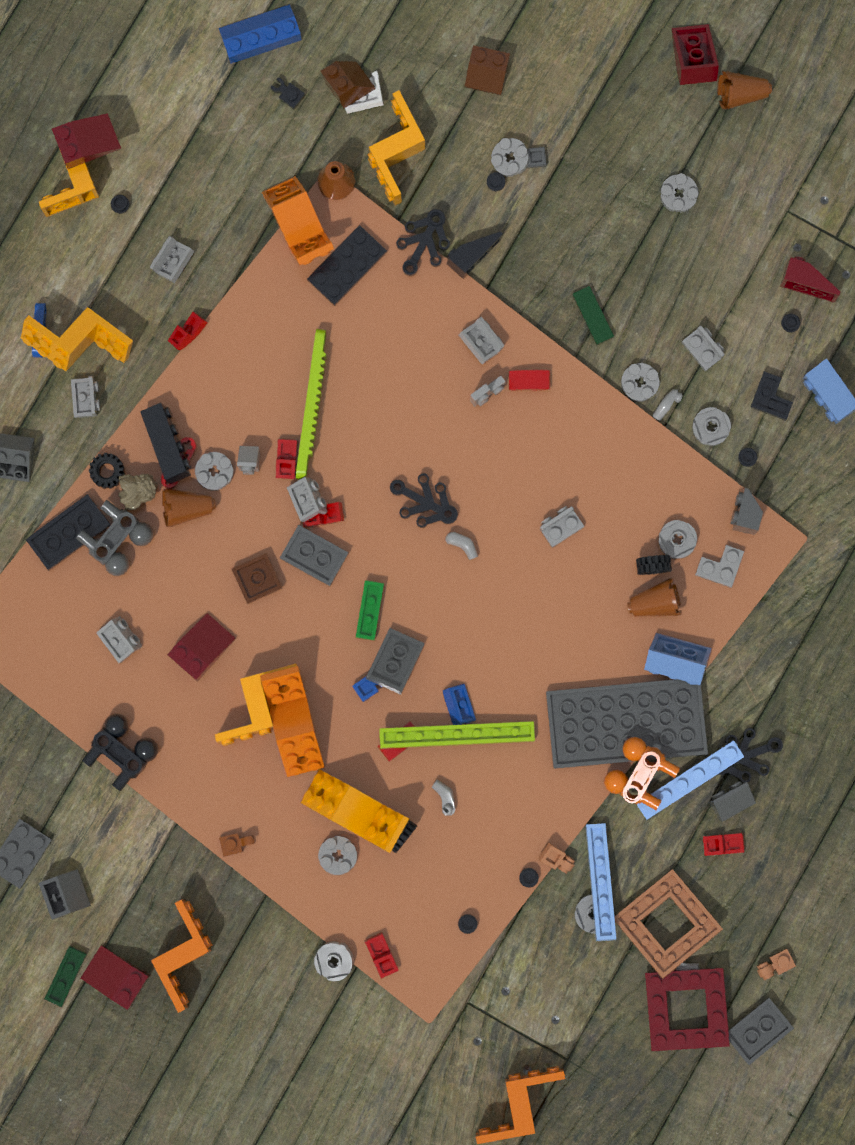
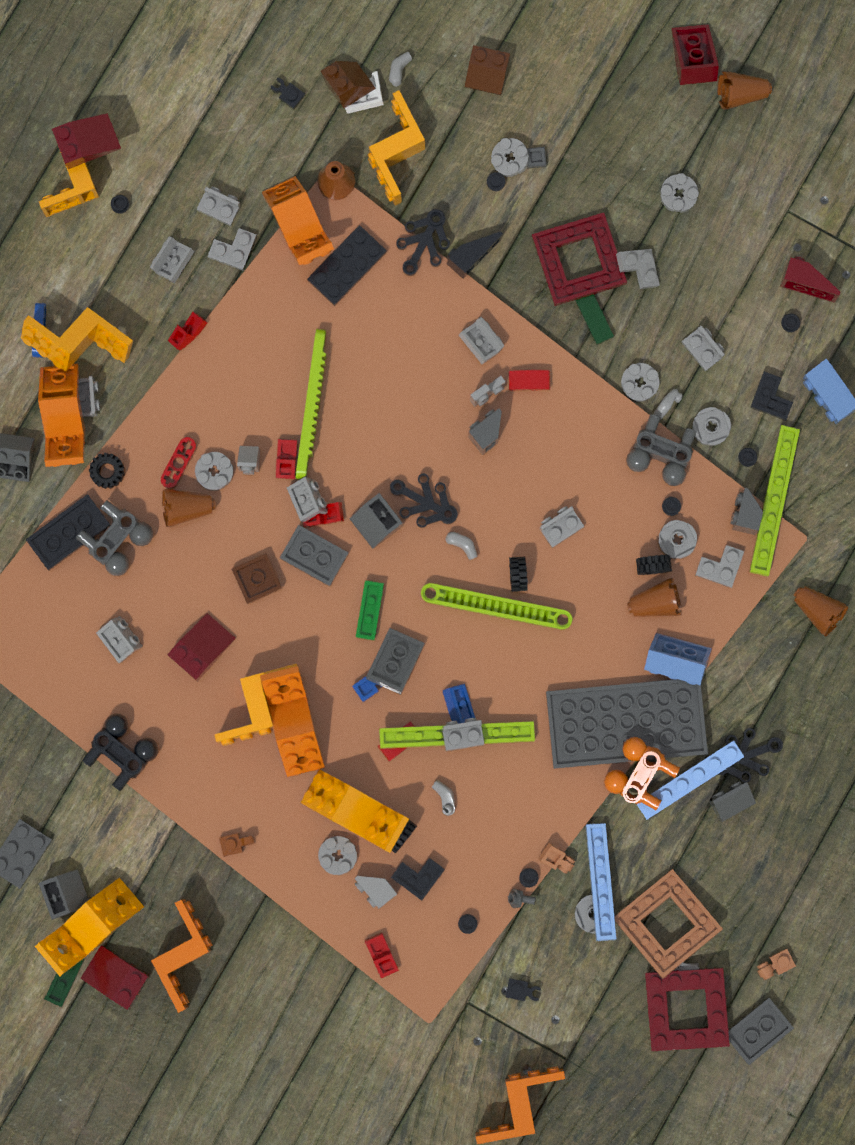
(61, 416): none -> orange bracket
(89, 926): none -> light orange bracket
(136, 490): dark tan hair -> none
(165, 443): black brick -> none
(219, 206): none -> light grey bracket
(235, 254): none -> light grey plate
(260, 34): blue slope -> none
(340, 952): light grey plate -> none
(376, 521): none -> dark grey slope
(377, 889): none -> light grey slope
(397, 67): none -> light grey arm
(418, 883): none -> black plate
(462, 735): none -> light grey bracket
(485, 433): none -> dark grey slope
(496, 606): none -> lime gear
(516, 898): none -> dark grey plate
(518, 574): none -> black tyre
(519, 990): none -> black plate
(550, 239): none -> dark red plate
(641, 262): none -> light grey plate
(661, 450): none -> dark grey piece
(671, 506): none -> black plate
(723, 844): red slope -> none
(774, 500): none -> lime plate
(820, 609): none -> dark orange cone

